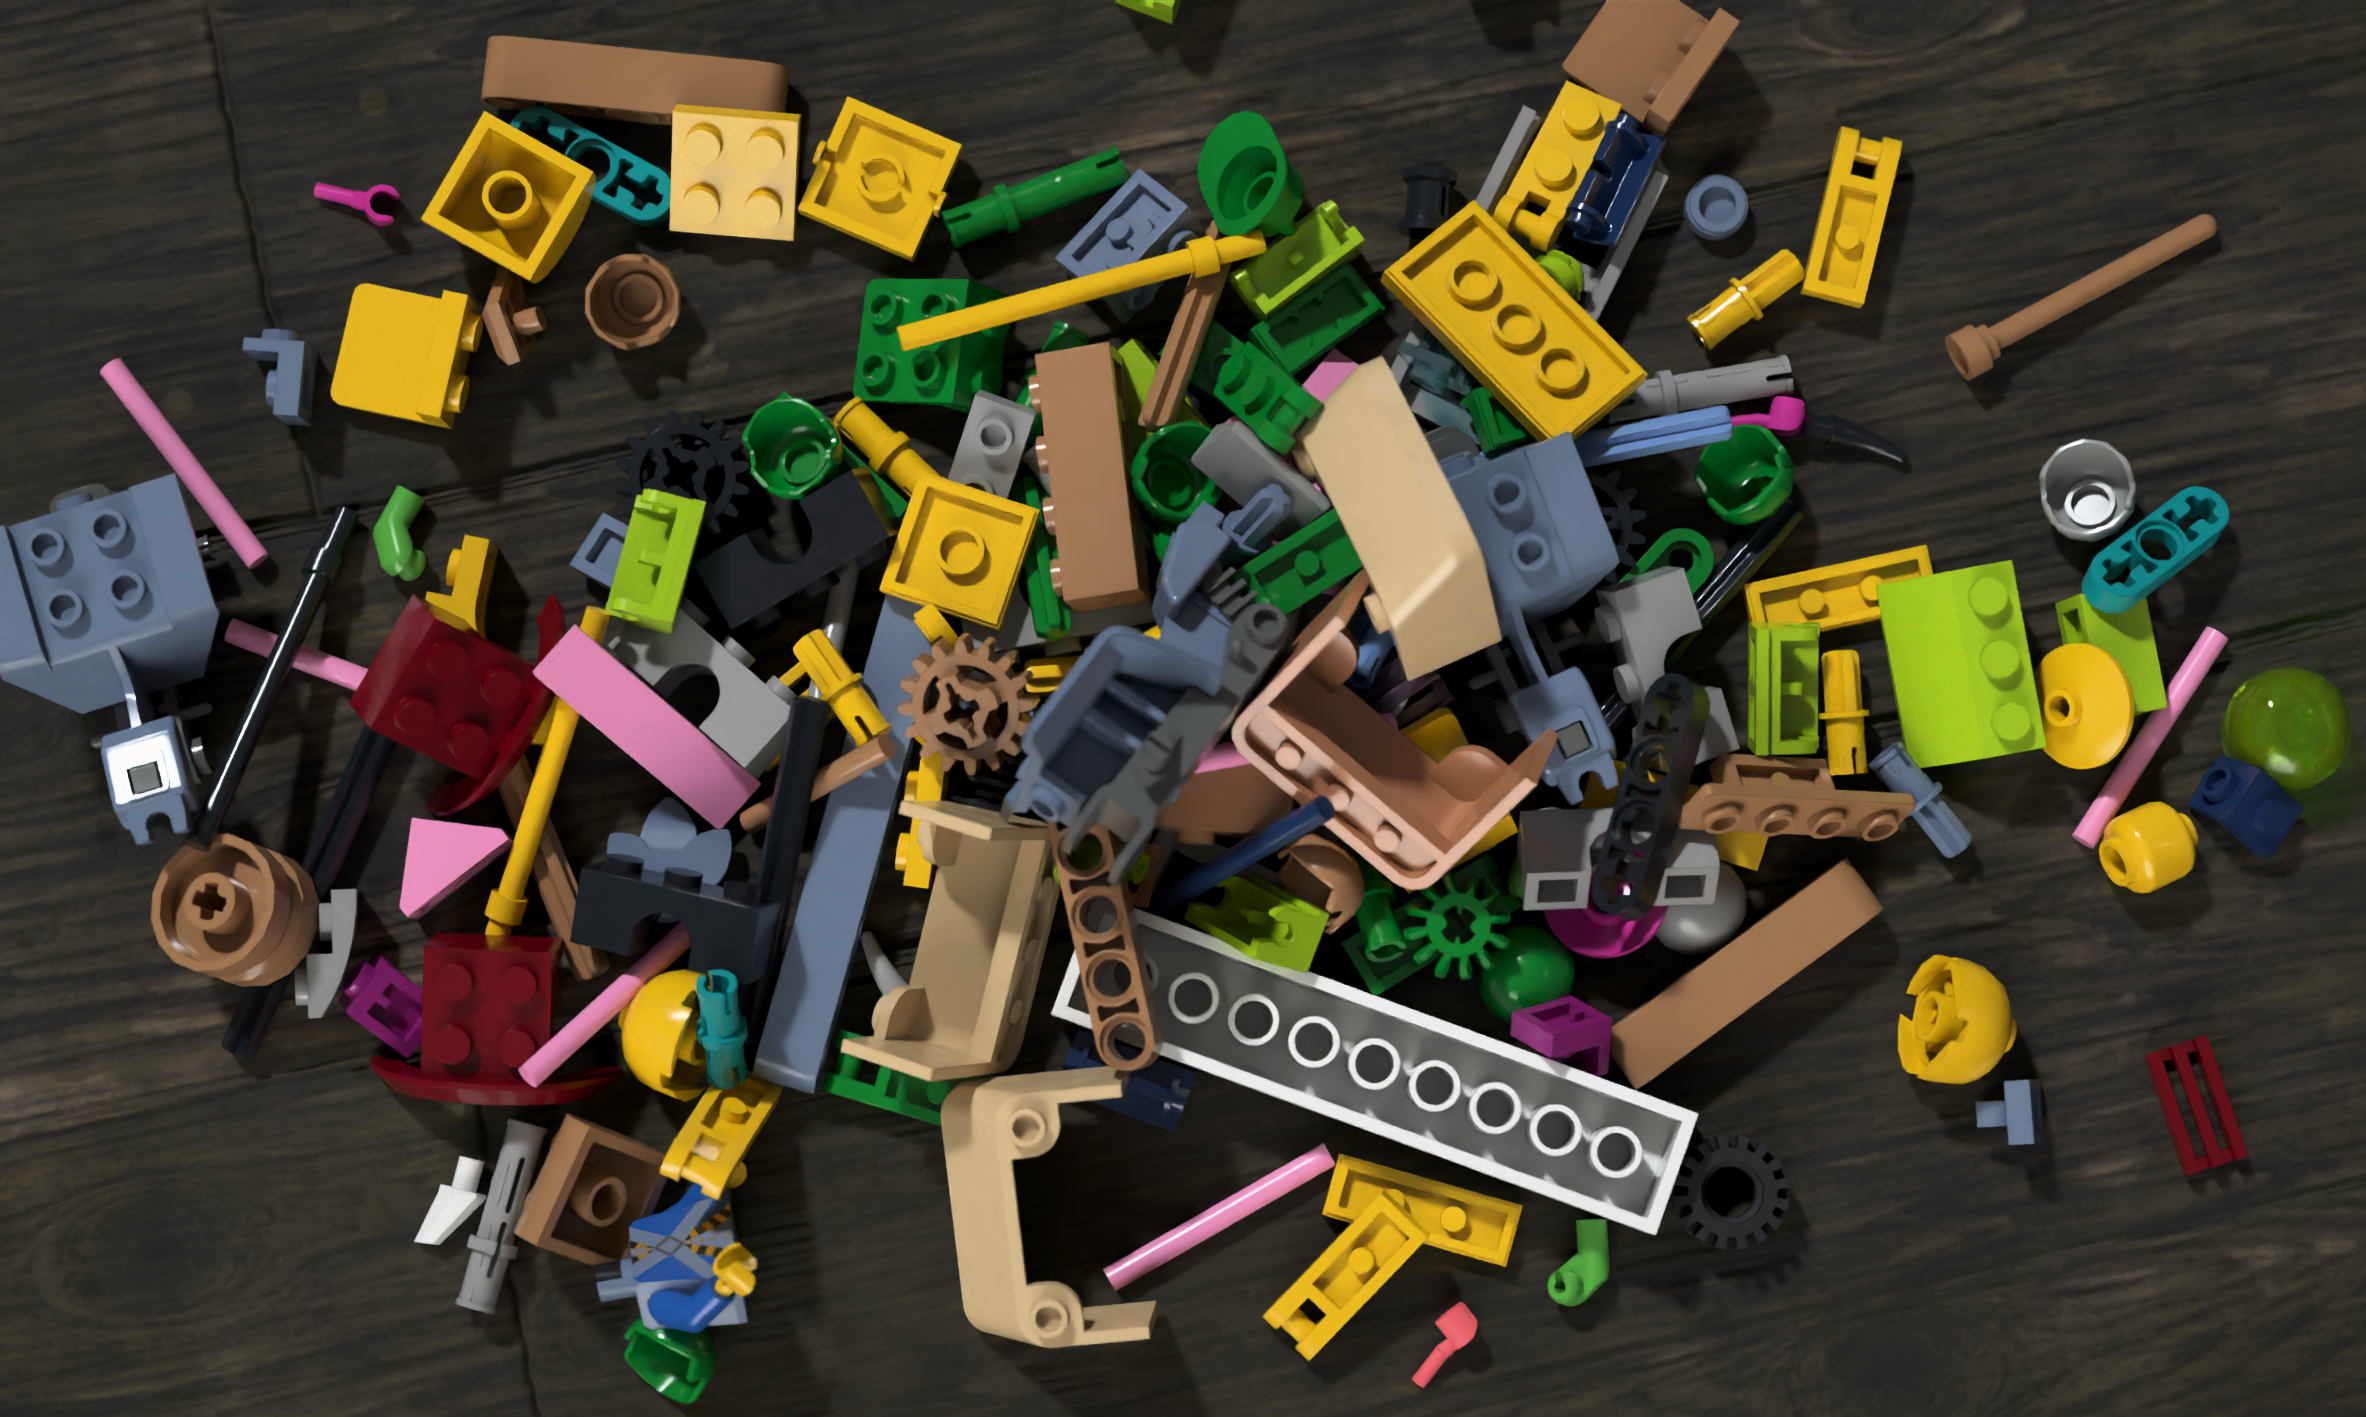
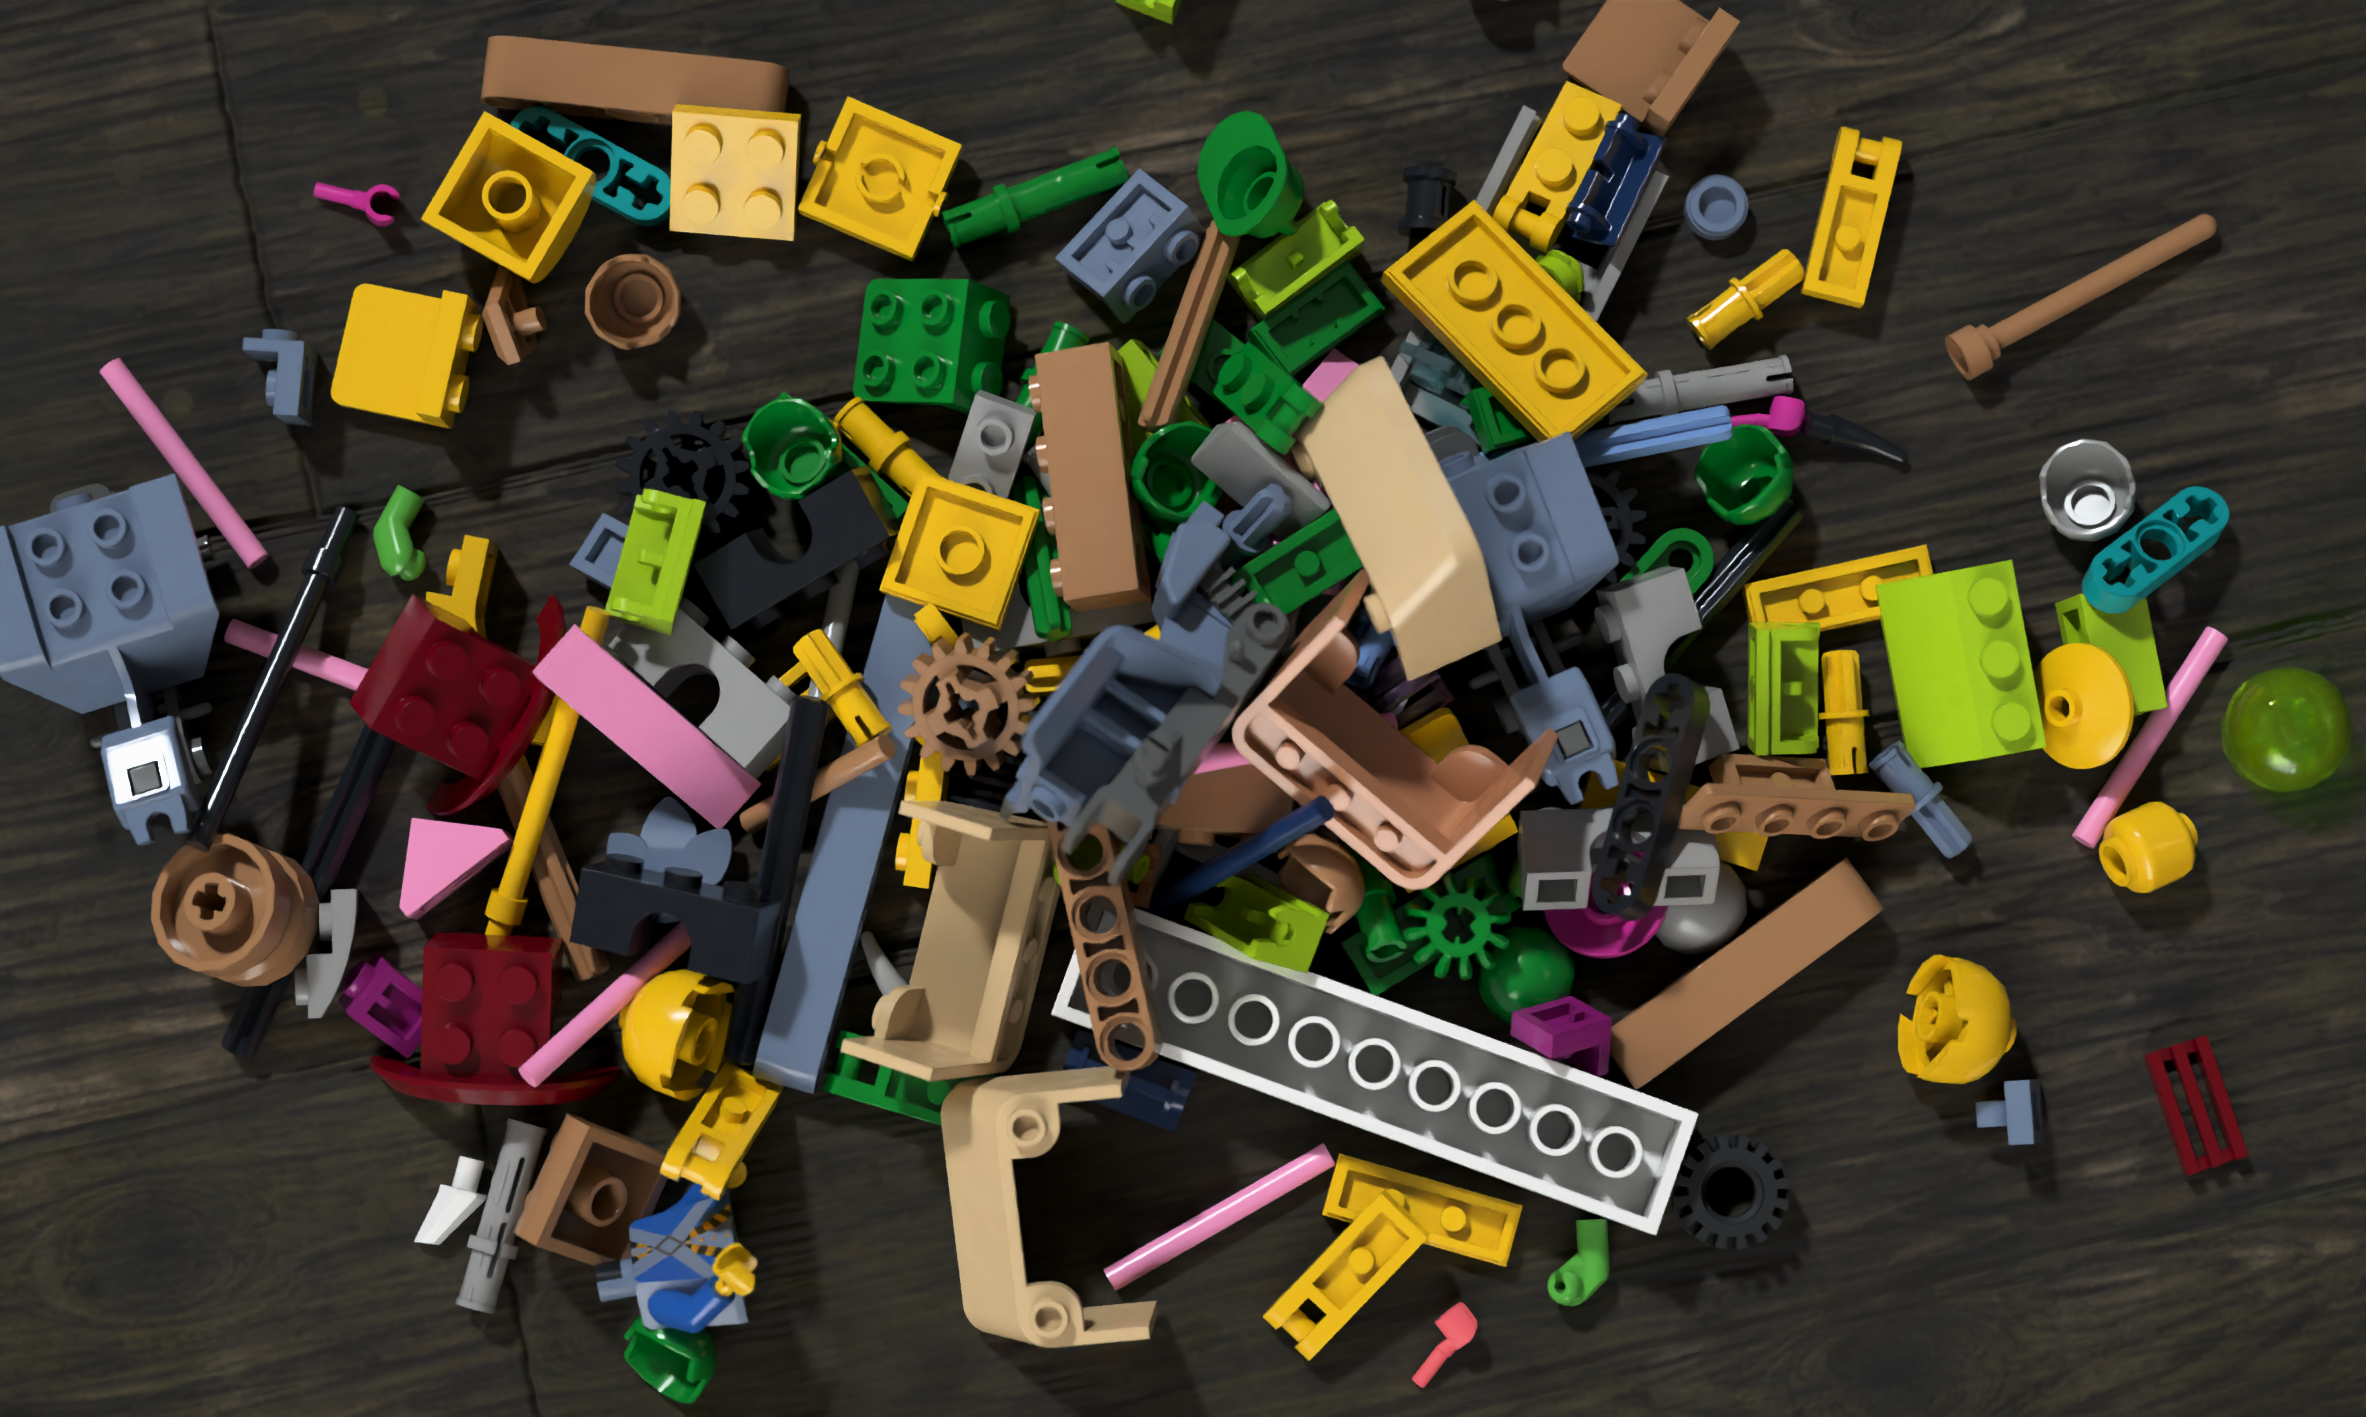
(721, 1029): teal pin -> none
(1199, 257): yellow bar -> none
(2246, 804): dark blue bracket -> none

